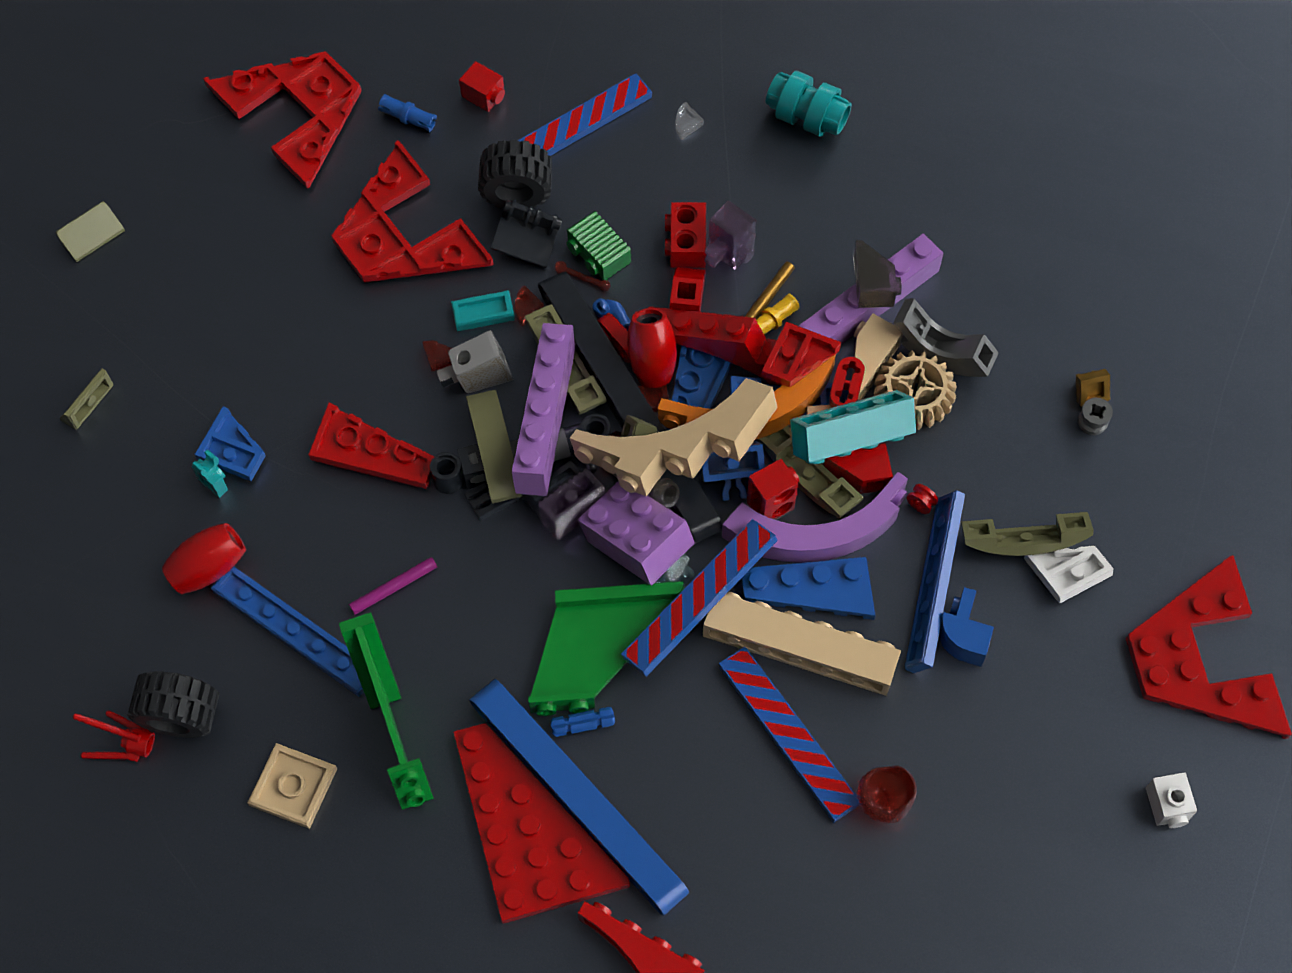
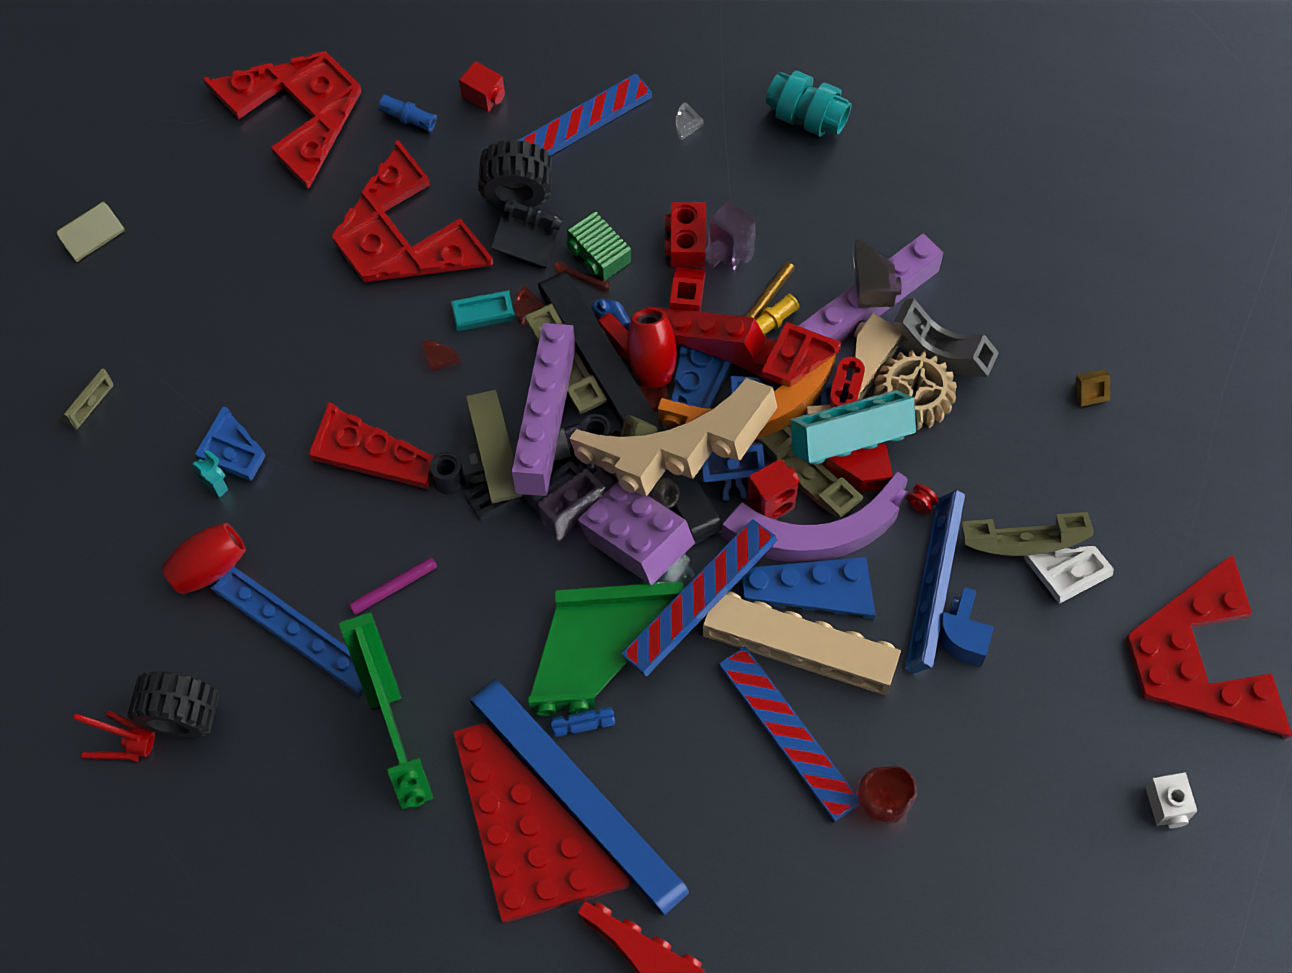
(292, 785): tan tile -> none
(476, 364): light grey torso -> none
(1091, 423): dark grey wheel -> none

